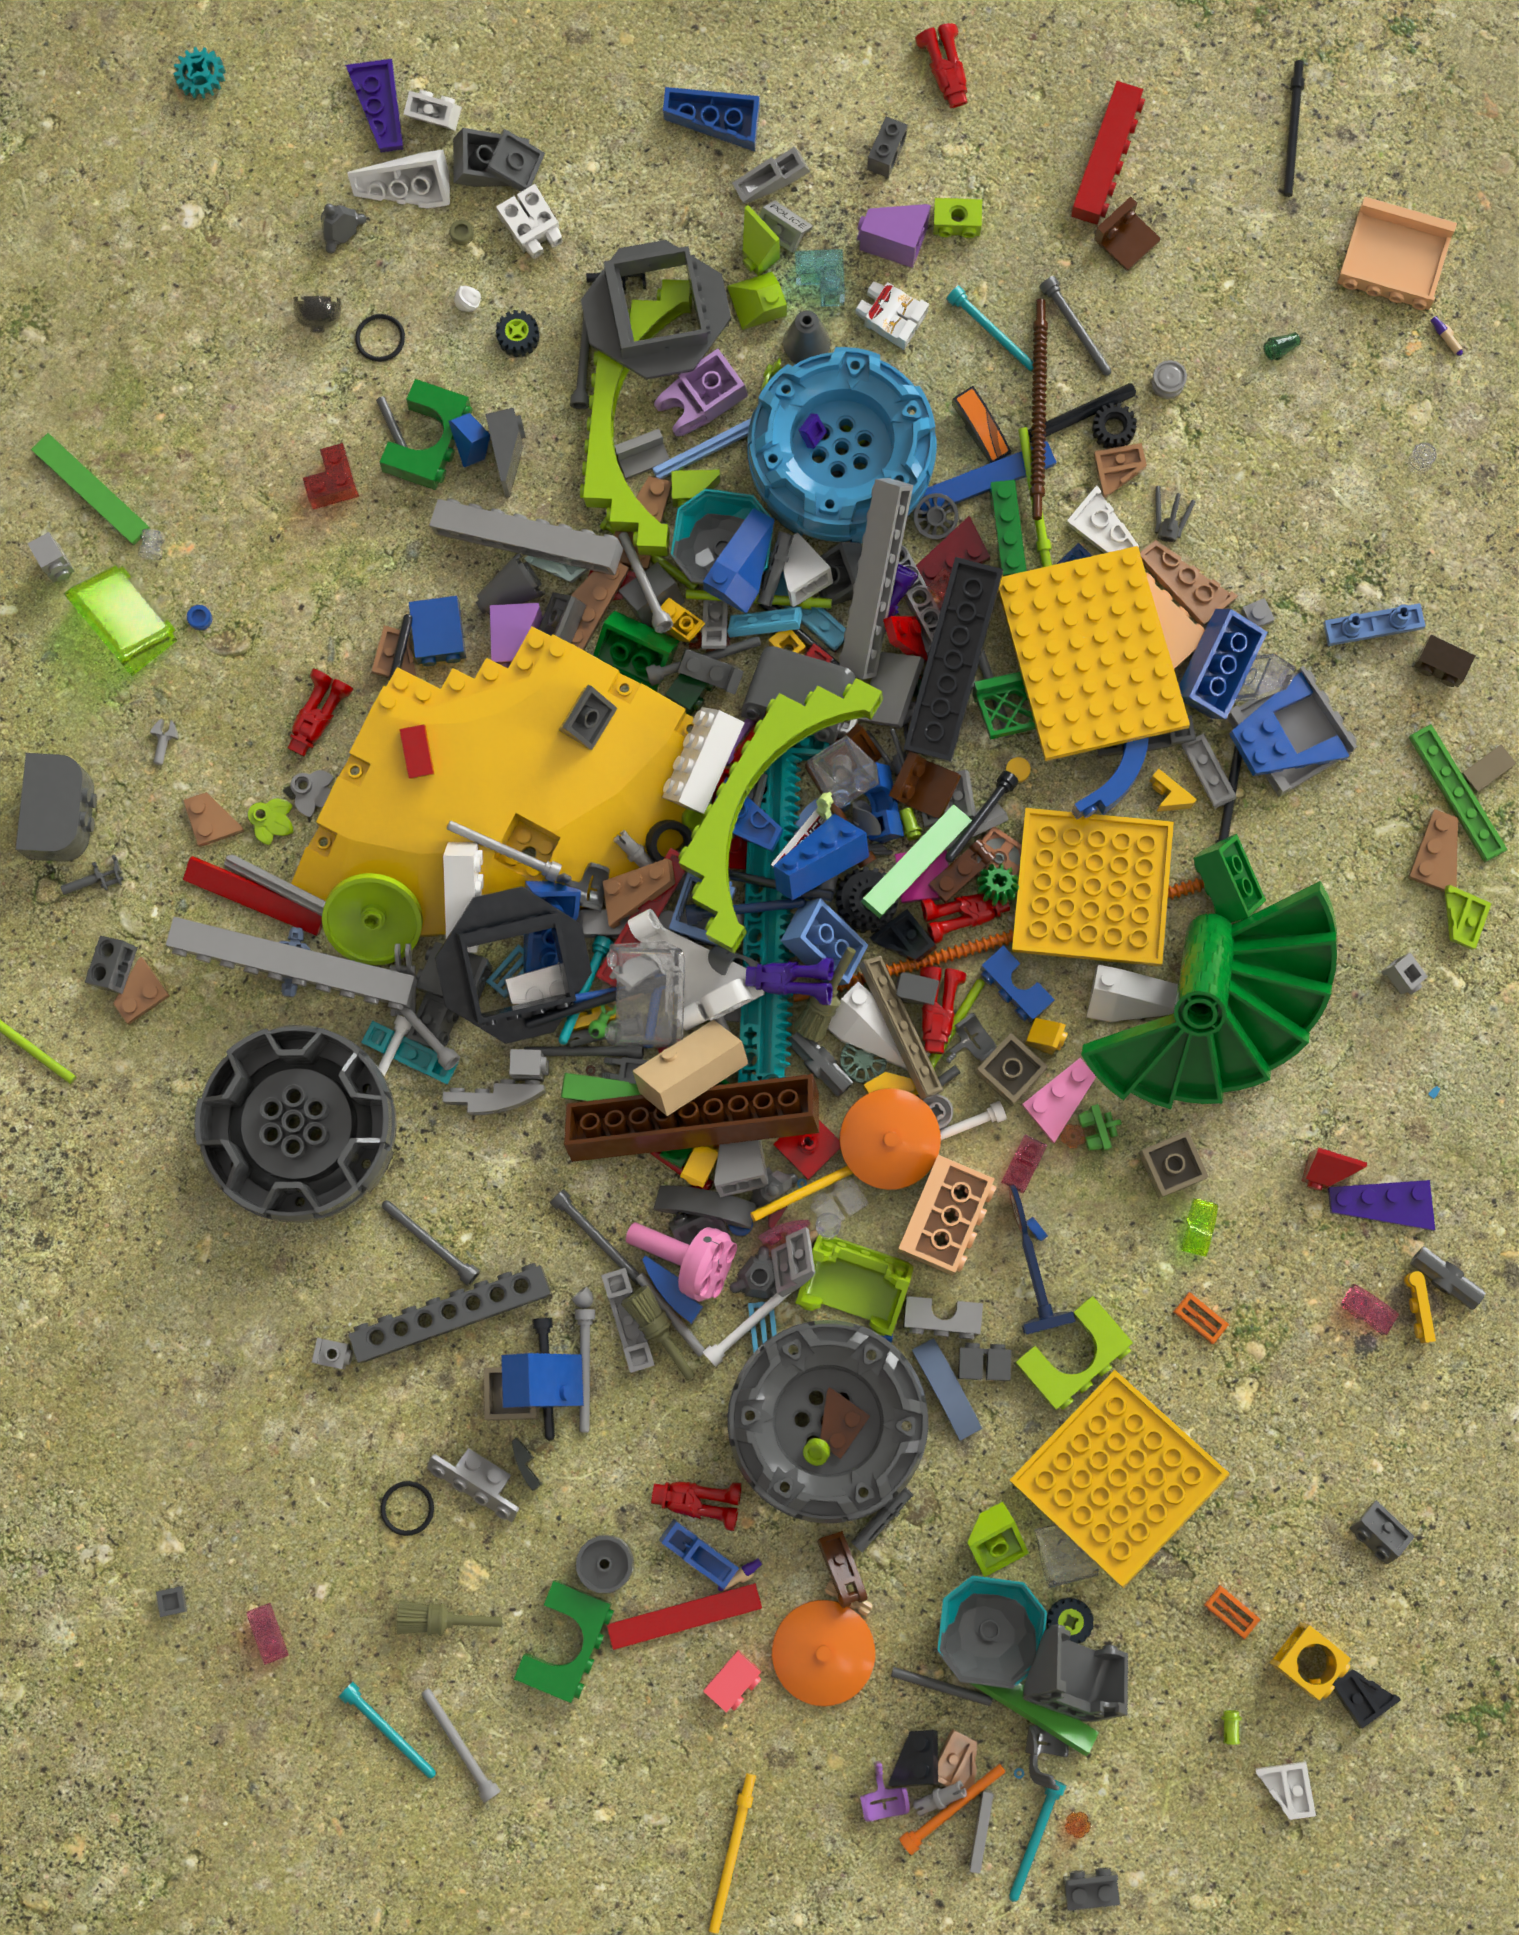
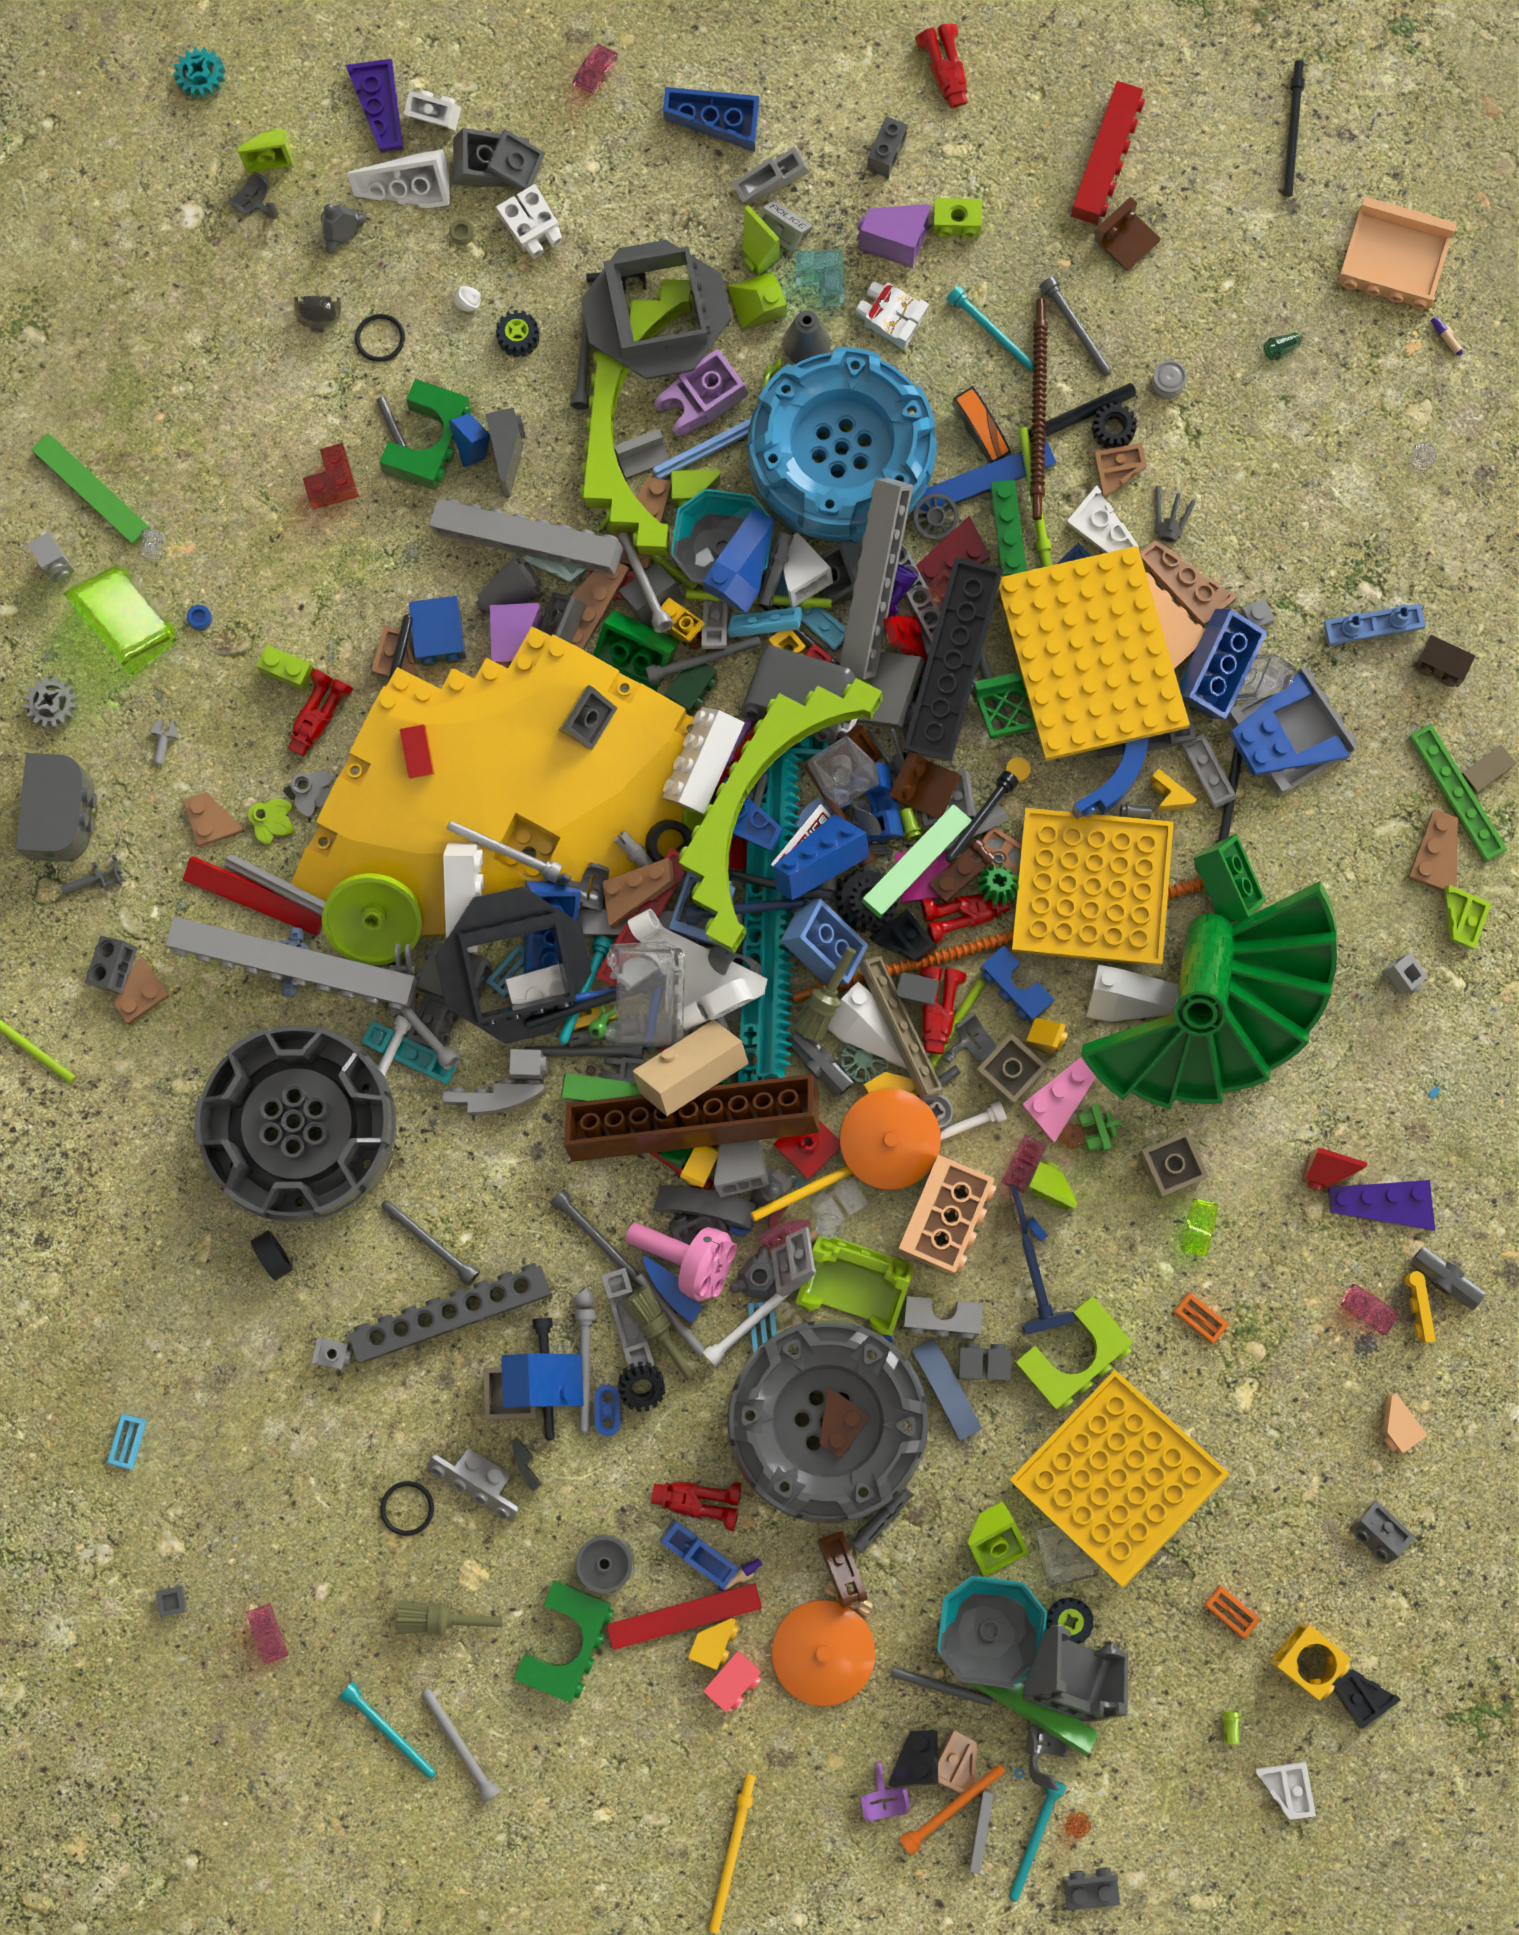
(43, 707): none -> light grey gear
(136, 1445): none -> medium azure tile
(253, 184): none -> dark grey helmet
(266, 151): none -> lime slope
(271, 1255): none -> black tyre
(285, 668): none -> lime brick
(593, 69): none -> clear pink slope
(607, 1410): none -> blue plate
(639, 1373): none -> black tyre
(710, 670): dark grey bracket -> none
(711, 1643): none -> yellow slope
(780, 978): dark purple piece -> none
(812, 430): dark purple tile -> none
(816, 1452): lime tile -> none
(824, 803): yellowish green piece -> none
(940, 1798): light grey pin -> none
(1052, 1186): none -> lime slope
(1135, 811): none -> dark grey pin
(1400, 1426): none -> light nougat slope

